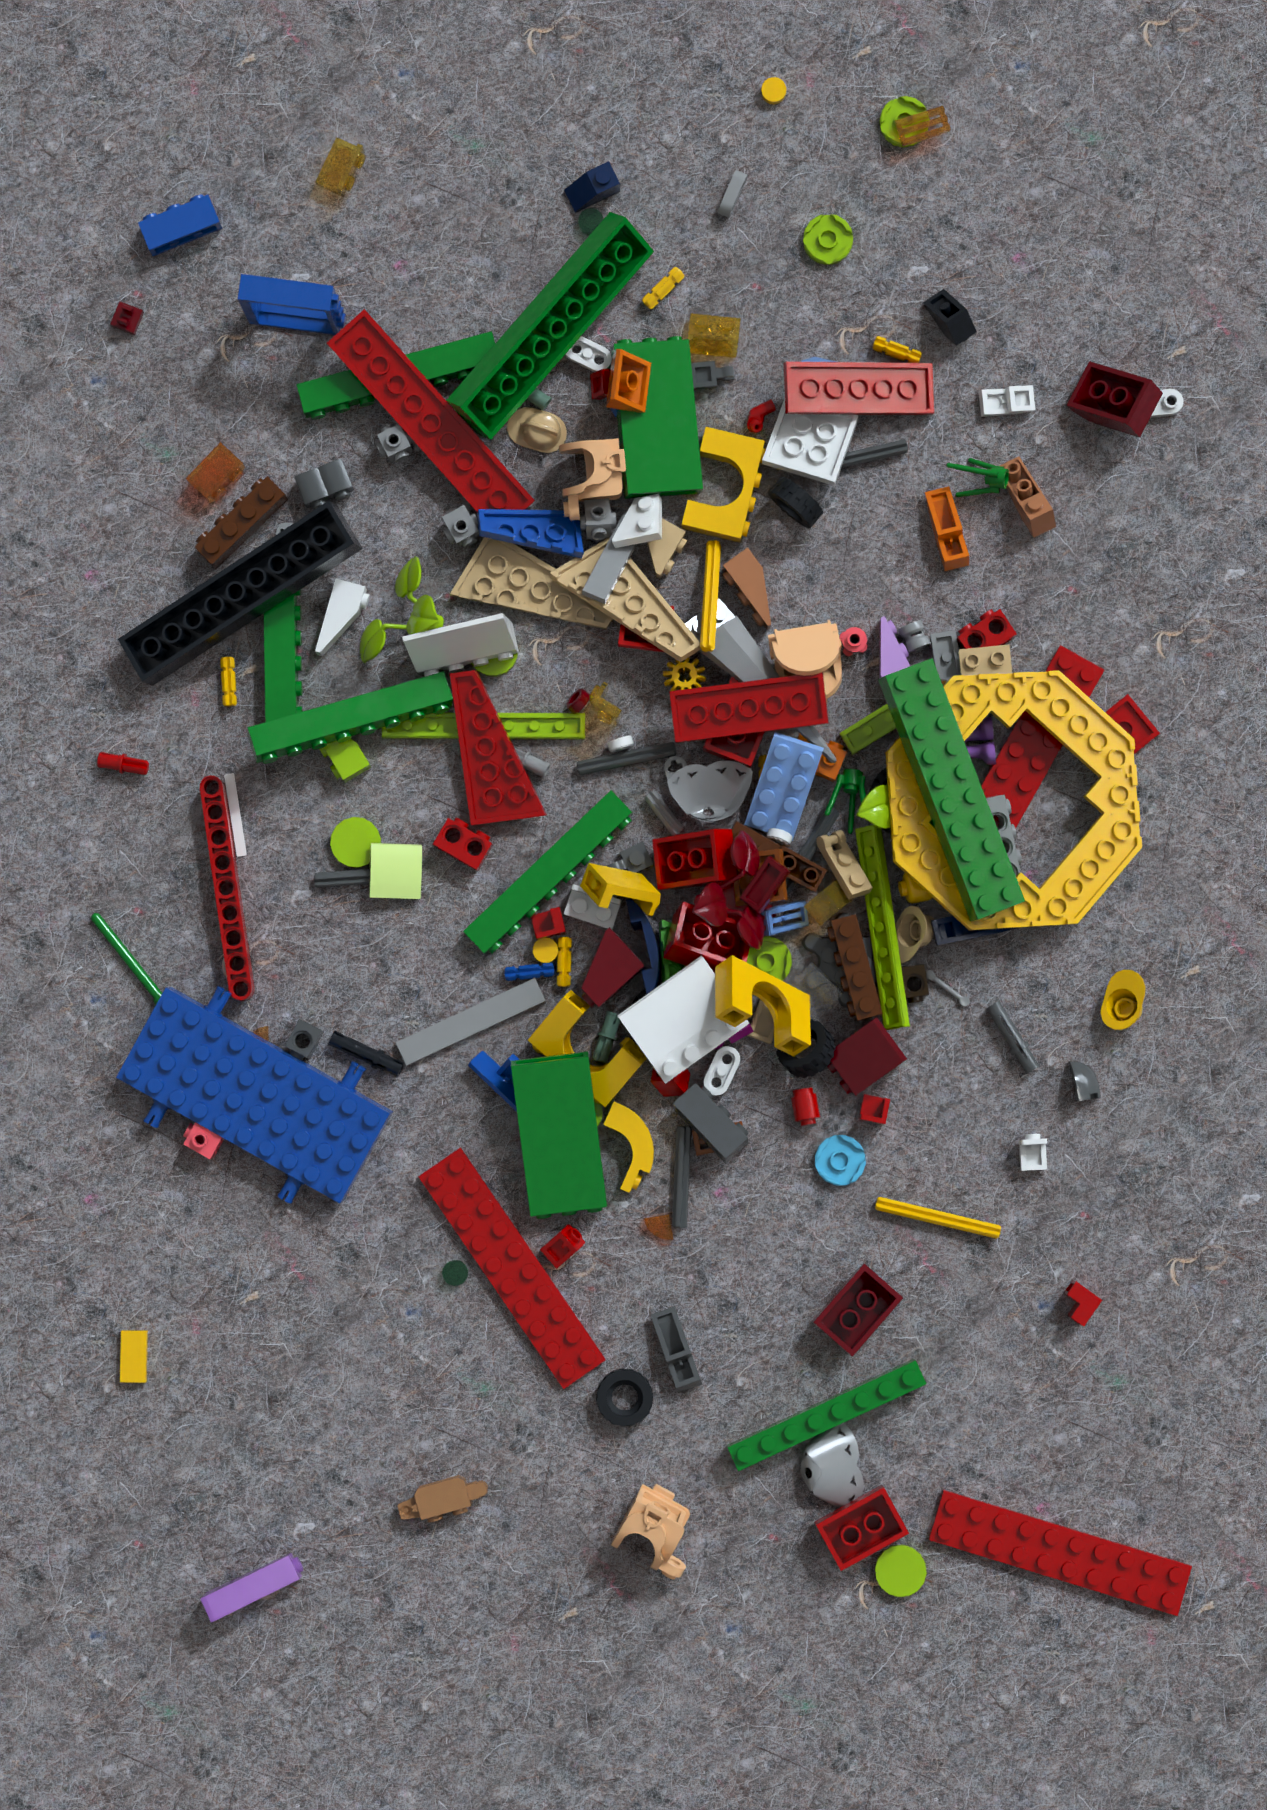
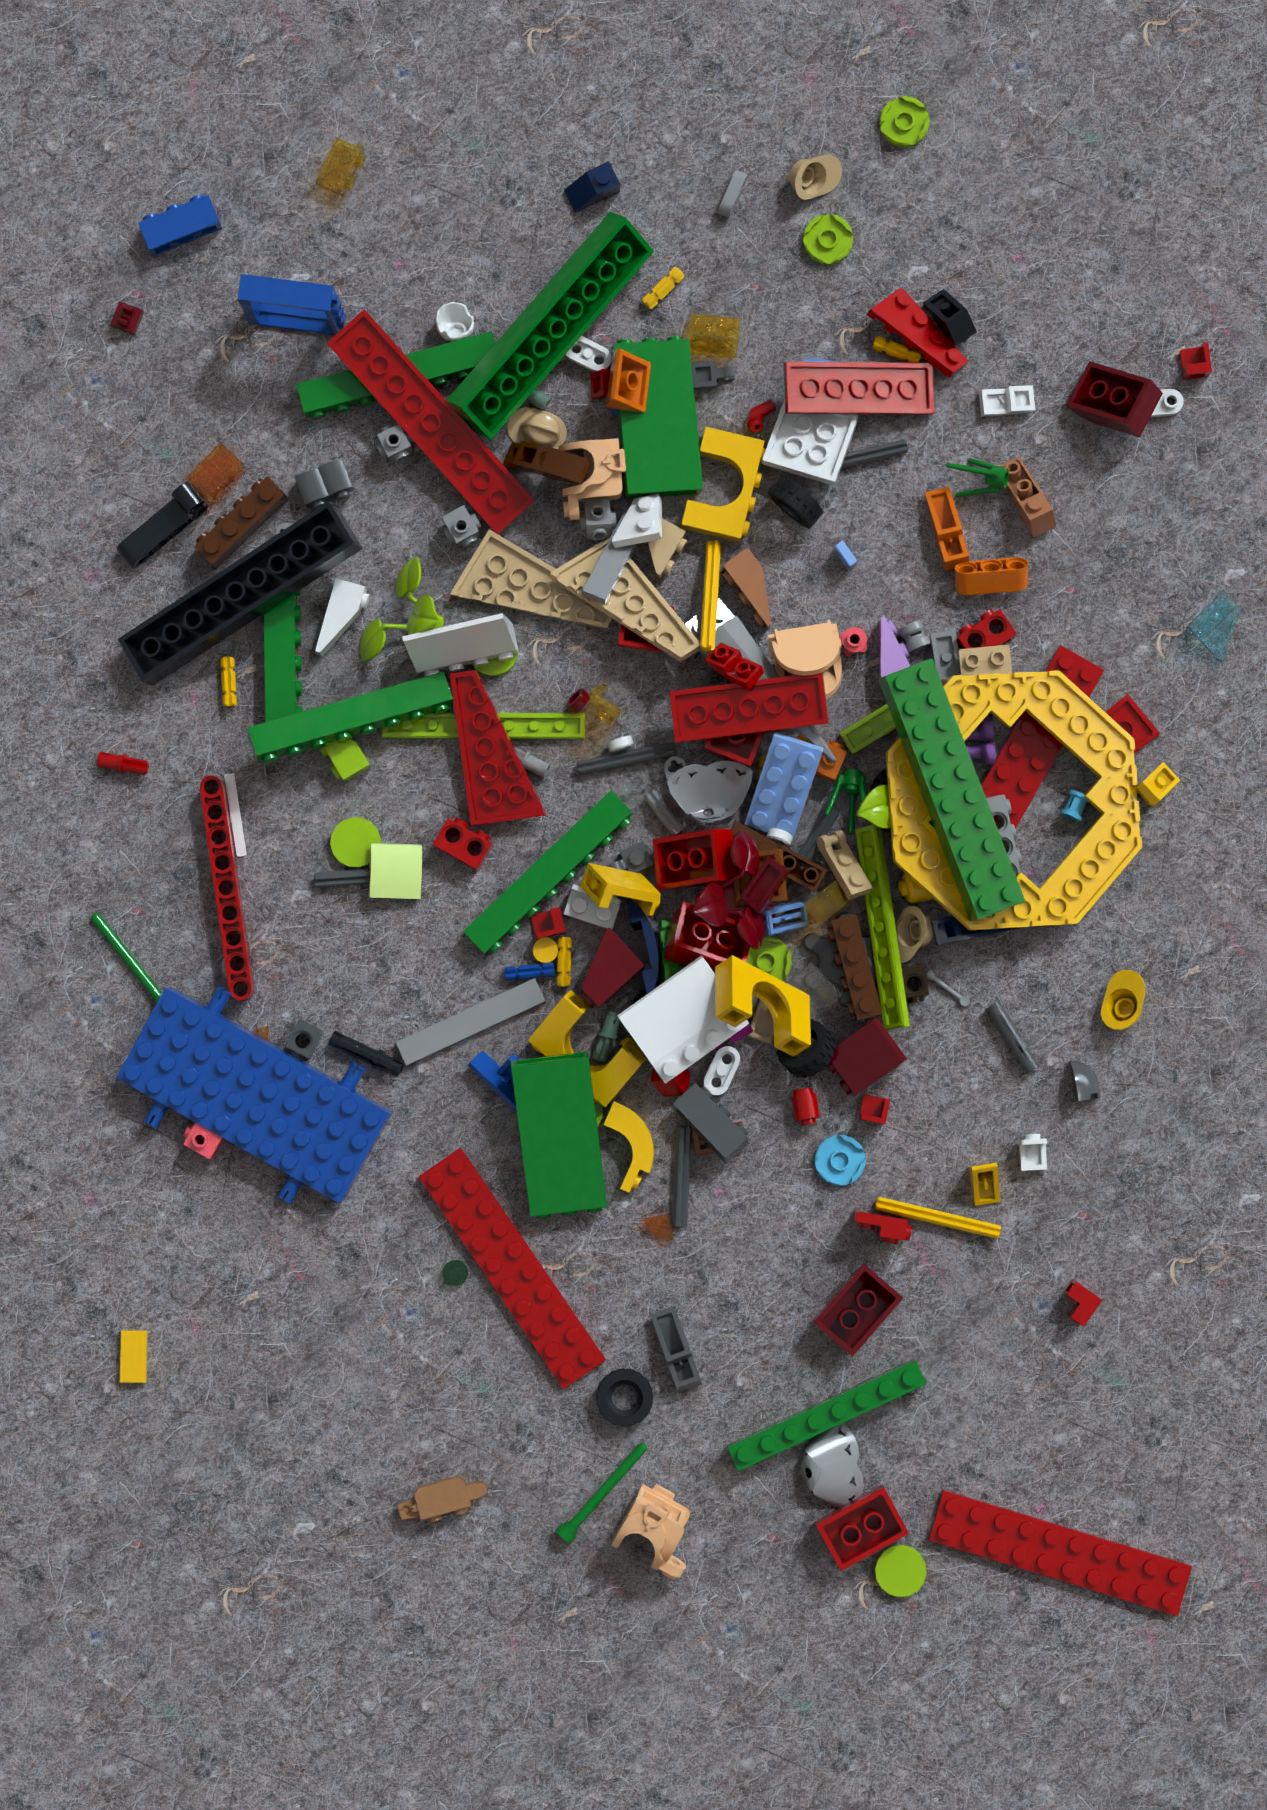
(163, 525): none -> black beam
(251, 1586): medium lavender slope -> none
(454, 322): none -> white hair
(533, 528): blue wing -> none
(547, 462): none -> reddish brown slope
(563, 1245): red bracket -> none
(569, 1529): none -> green piece
(589, 220): clear green tile -> none
(684, 666): yellow gear -> none
(733, 666): none -> red slope
(773, 90): yellow tile -> none
(815, 176): none -> tan piece
(845, 555): none -> light blue tile
(889, 1228): none -> red plate
(911, 323): none -> red wing
(918, 117): clear orange tile -> none
(985, 1183): none -> yellow slope
(991, 576): none -> orange beam
(1074, 806): none -> medium azure bush
(1157, 784): none -> yellow slope
(1195, 362): none -> red panel
(1216, 624): none -> clear light blue wing

